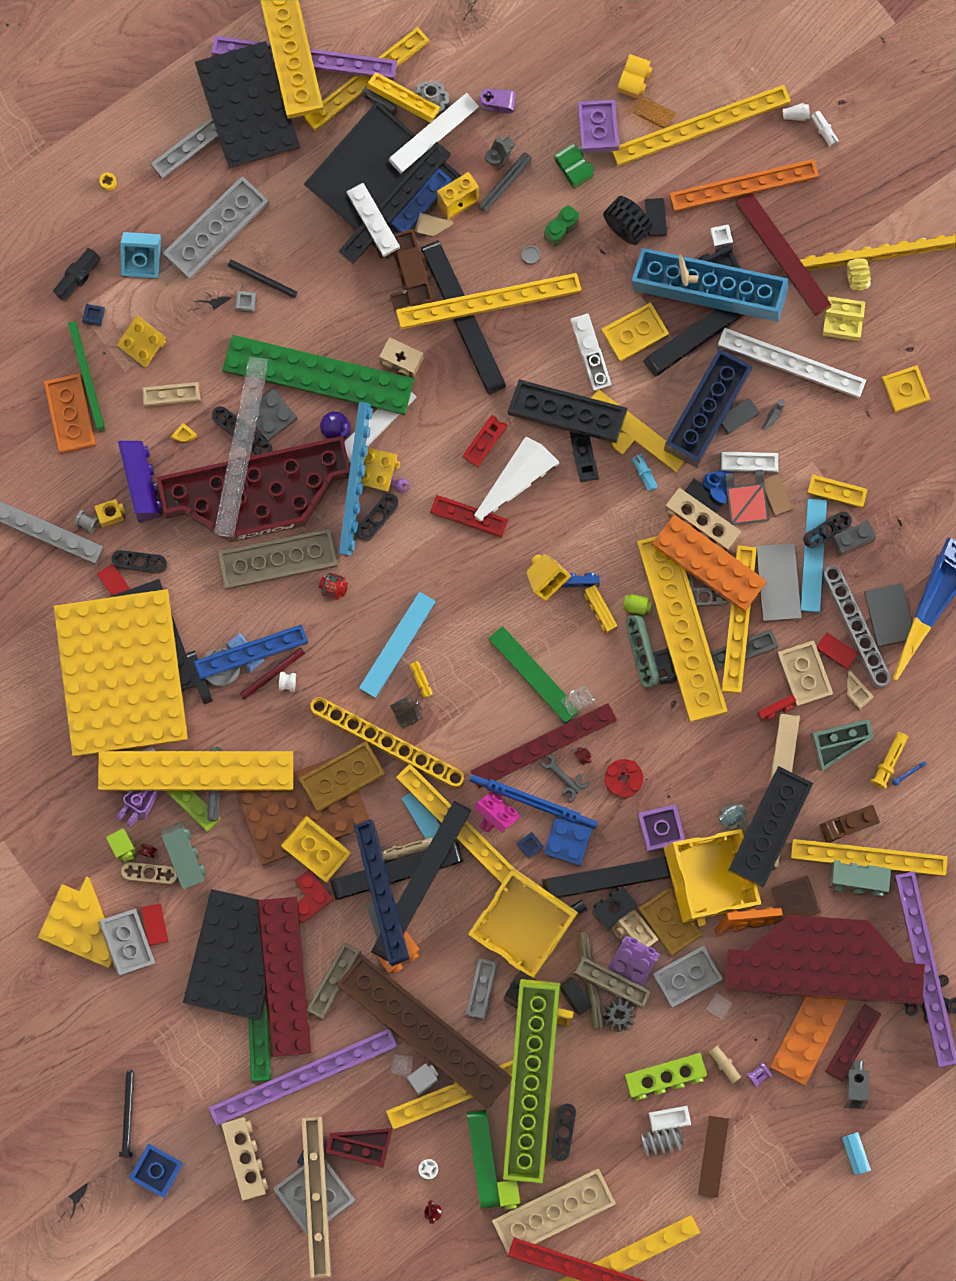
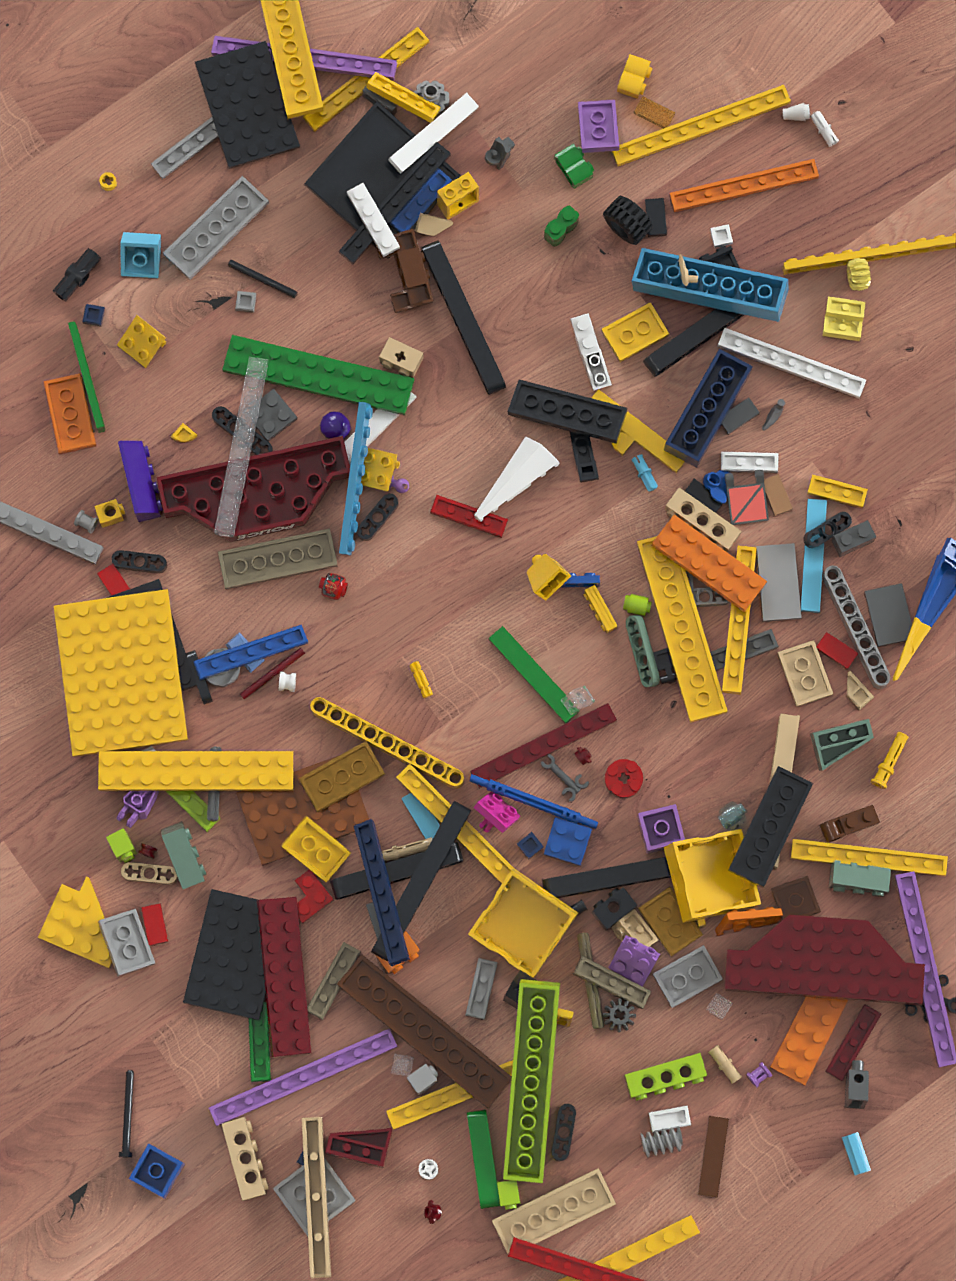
(171, 394): tan tile -> none
(397, 645): medium azure tile -> none
(406, 711): clear smoke brick -> none
(484, 441): red plate -> none
(488, 301): yellow plate -> none
(500, 100): medium lavender piece -> none
(504, 182): dark grey axle -> none
(530, 254): light grey piece -> none
(575, 996): black tyre -> none
(783, 254): dark red tile -> none
(783, 705): red plate -> none
(895, 781): blue hinge -> none
(905, 389): yellow tile -> none

